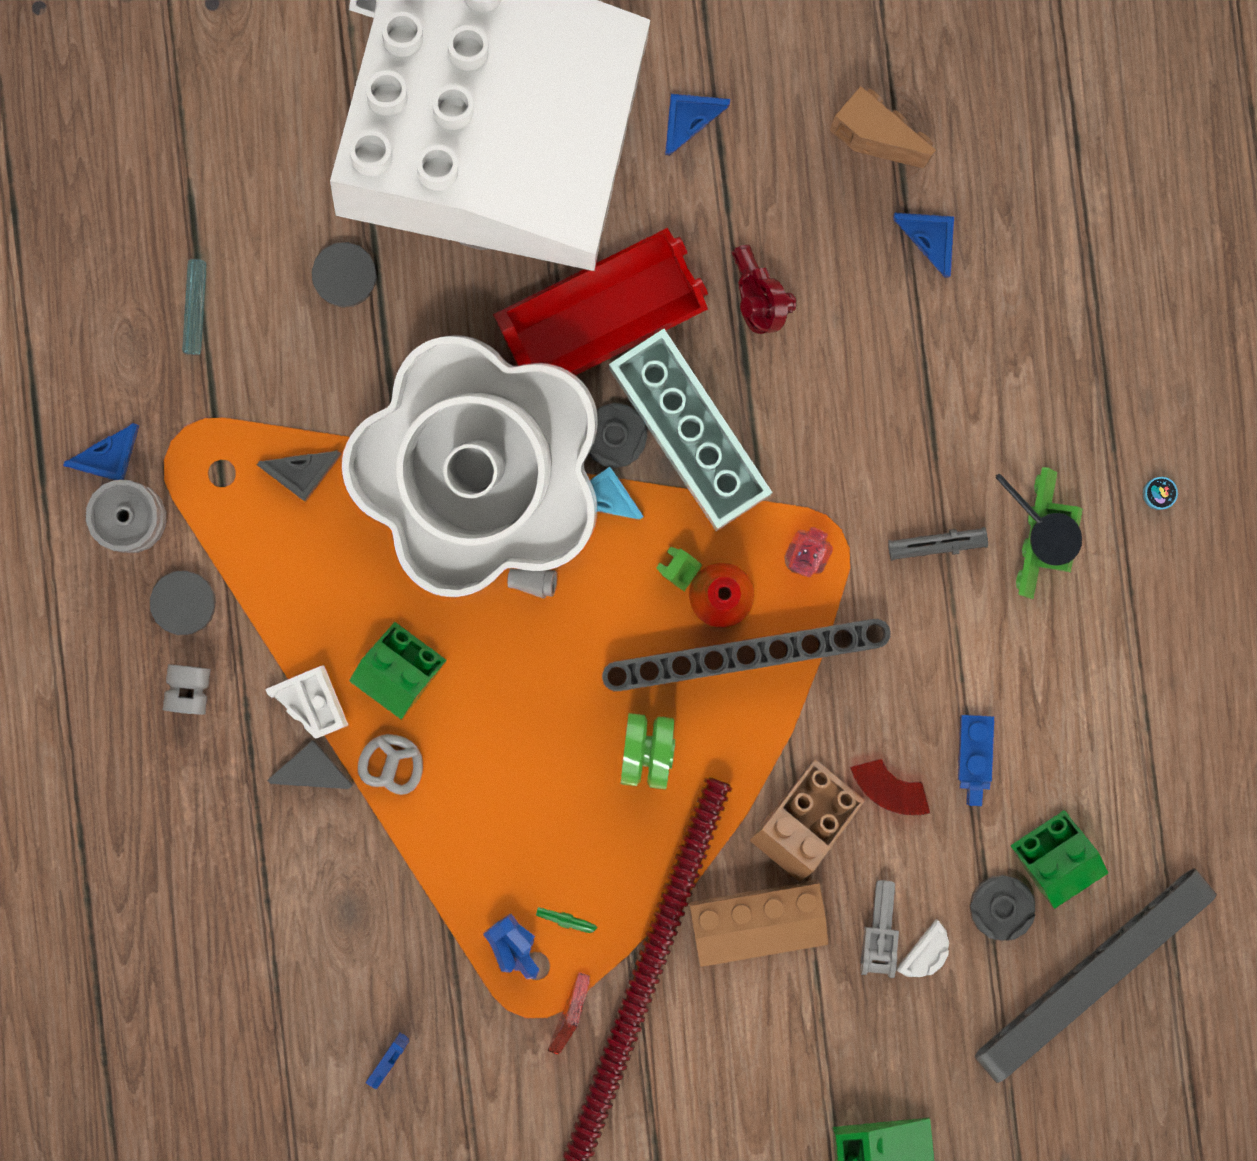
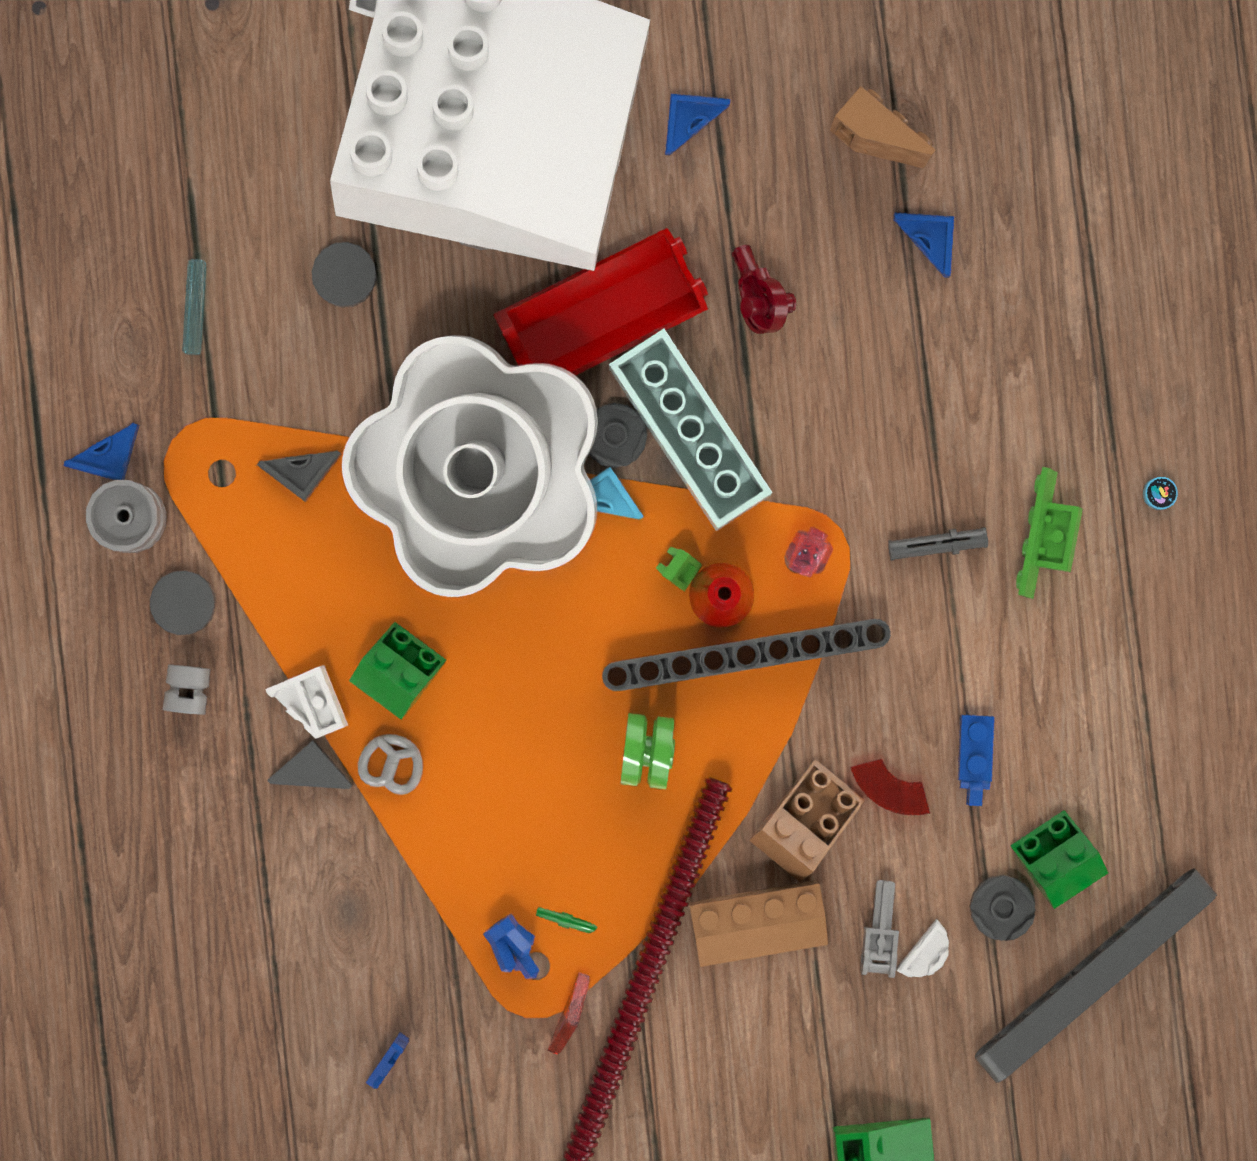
(533, 582): light grey cone -> none
(1054, 537): black piece -> none

